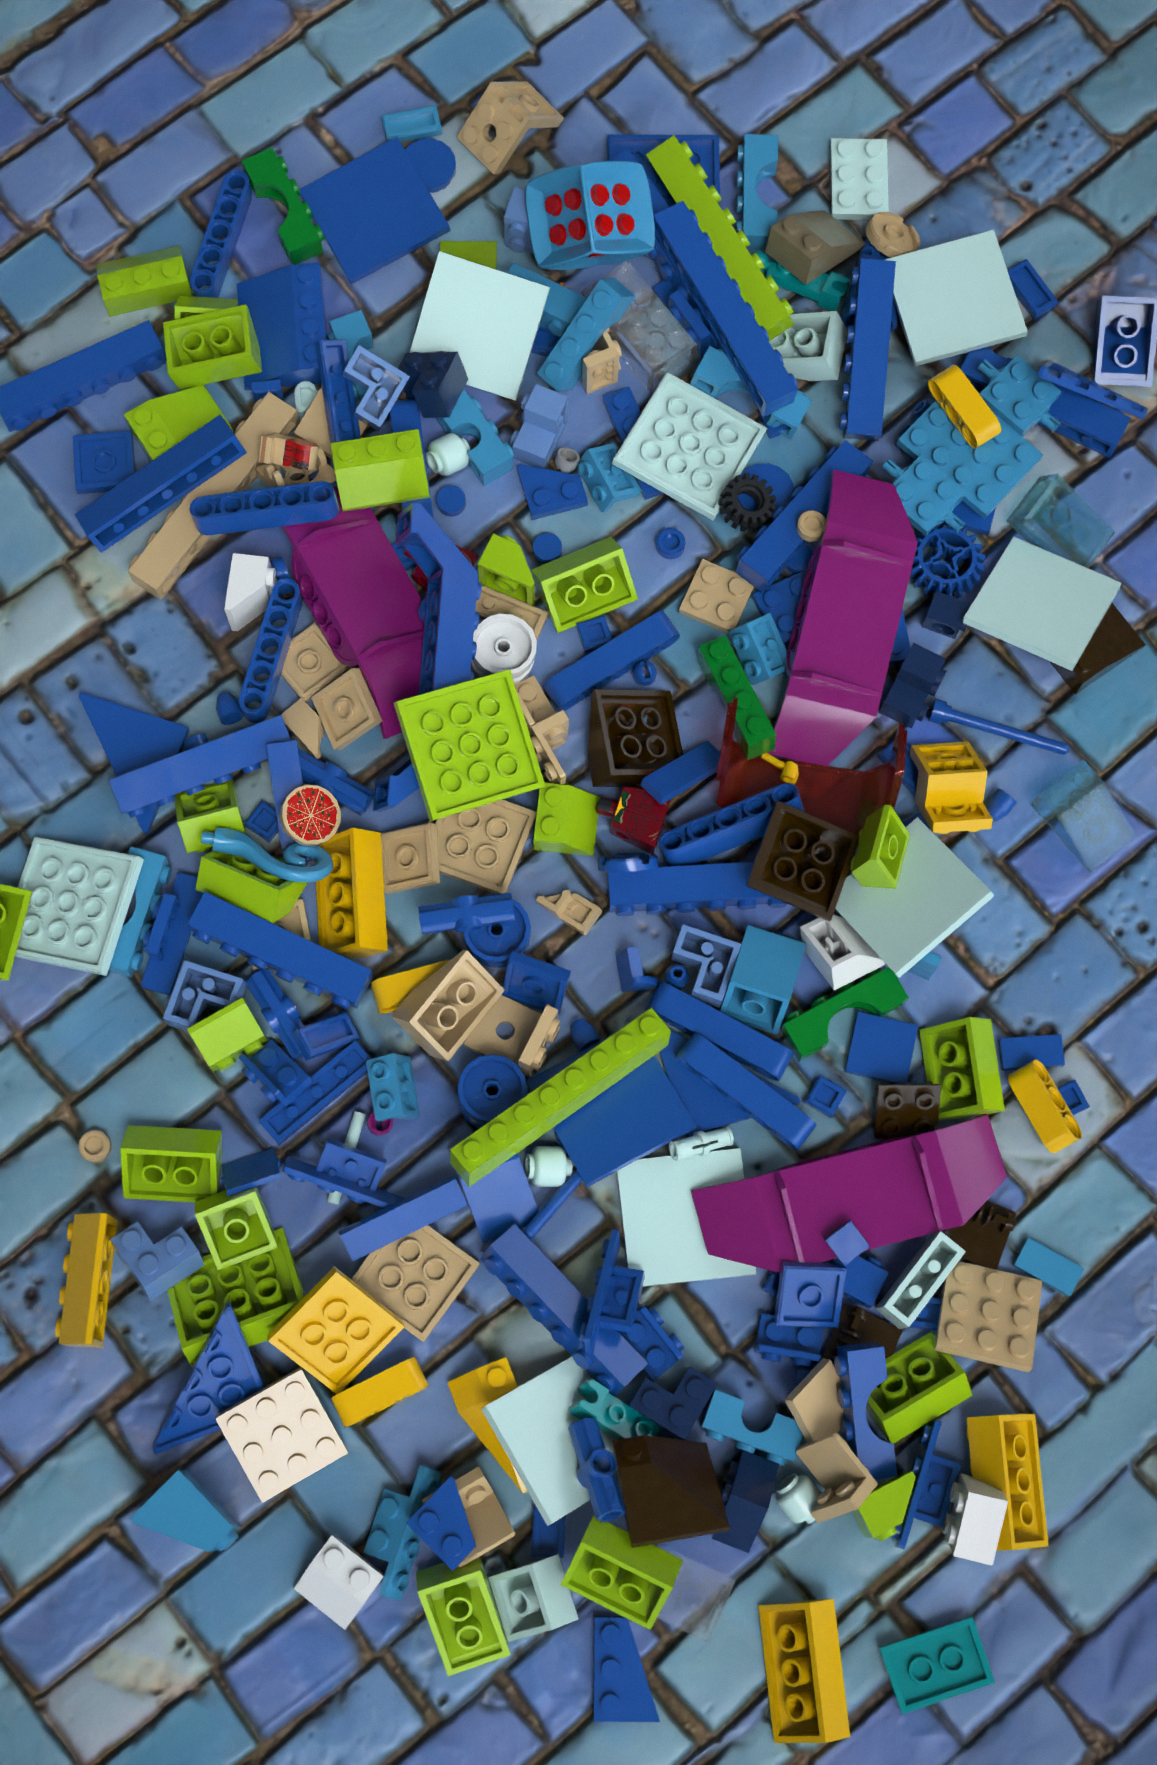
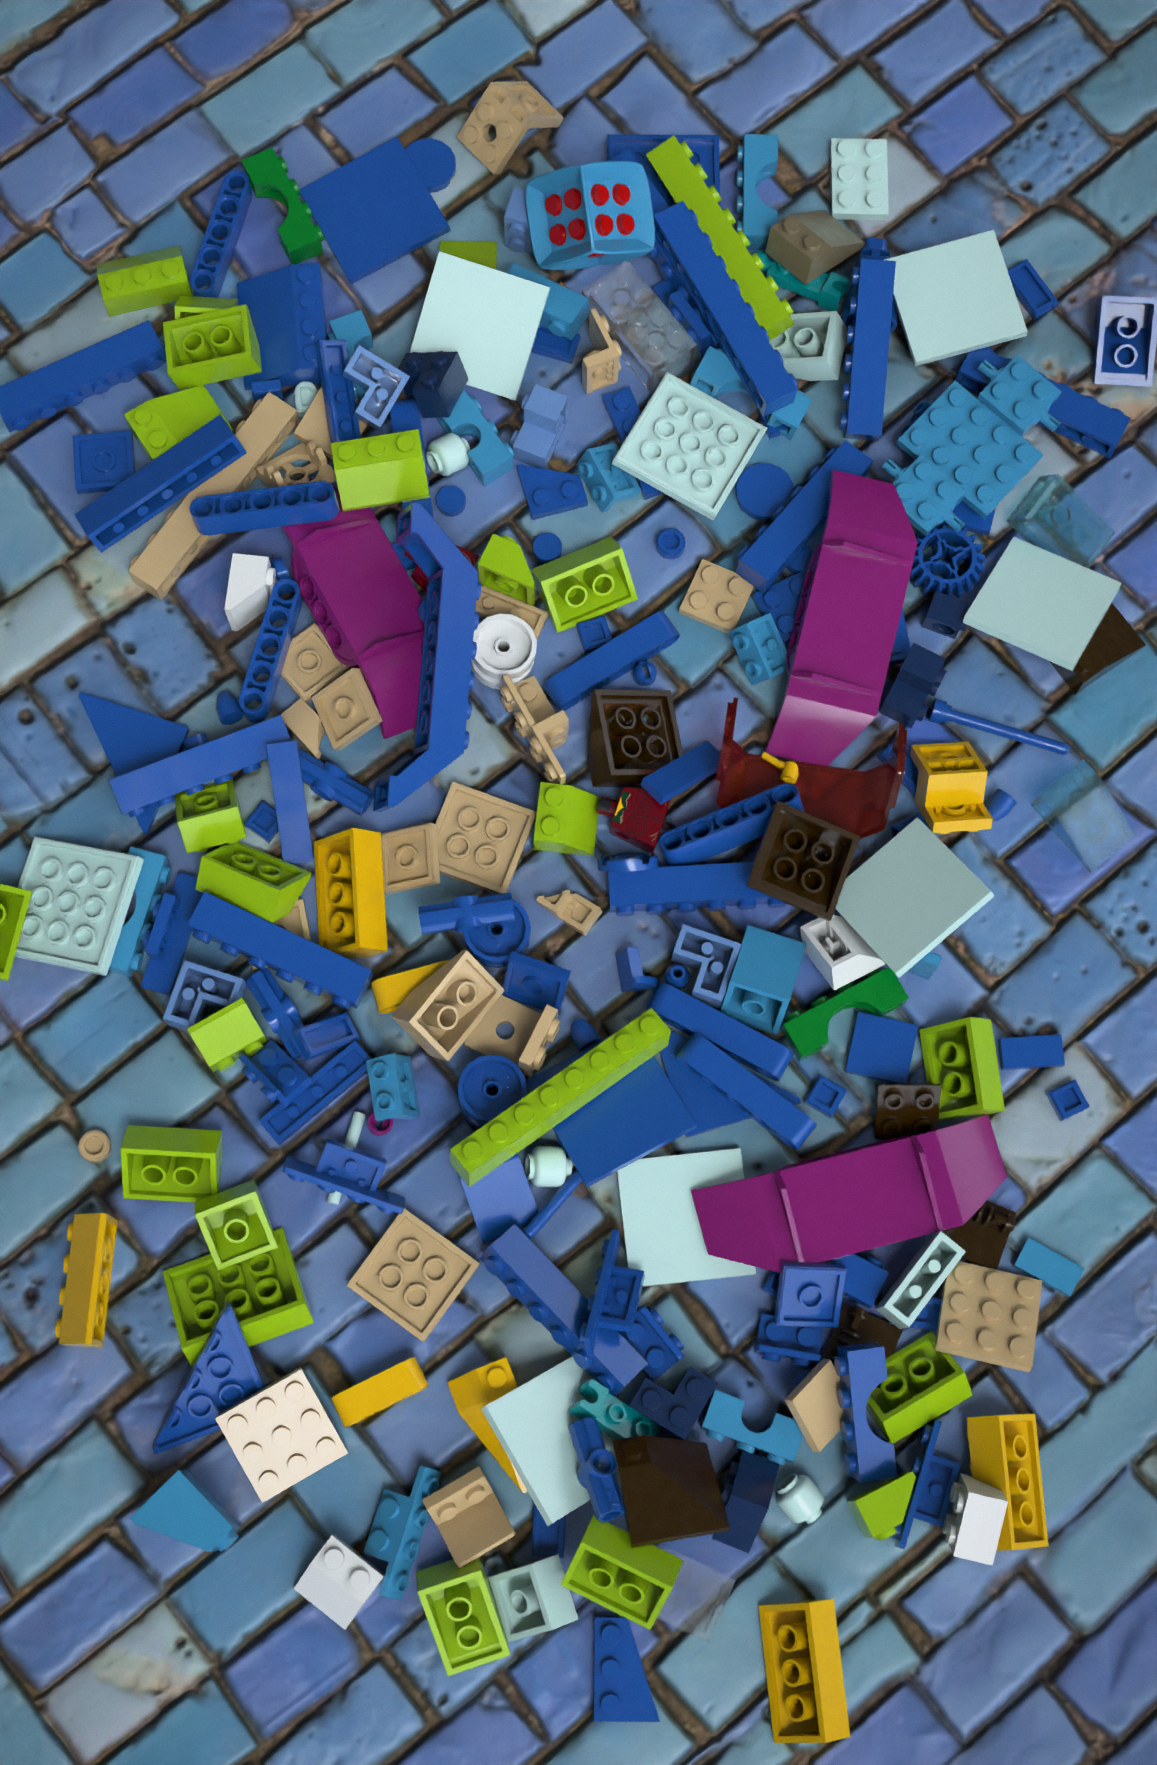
(157, 1265): medium blue brick -> none
(241, 845): dark azure plant -> none
(251, 1171): blue piece -> none
(288, 451): leg -> none
(310, 815): tile -> none
(335, 1330): yellow plate -> none
(403, 1218): tile -> none
(412, 124): dark azure tile -> none
(444, 1525): blue wing -> none
(469, 744): lime plate -> none
(566, 459): light grey hinge -> none
(599, 312): dark azure arch -> none
(701, 1143): light aqua pin -> none
(729, 679): green arch -> none
(757, 492): black tyre -> none
(811, 526): tan tile -> none
(840, 1474): tan bracket -> none
(846, 1242): tile -> none
(880, 849): lime slope -> none
(891, 235): tan tile -> none
(936, 1665): teal plate -> none
(964, 406): yellow beam -> none
(1044, 1106): yellow beam -> none
(1071, 380): blue tile -> none

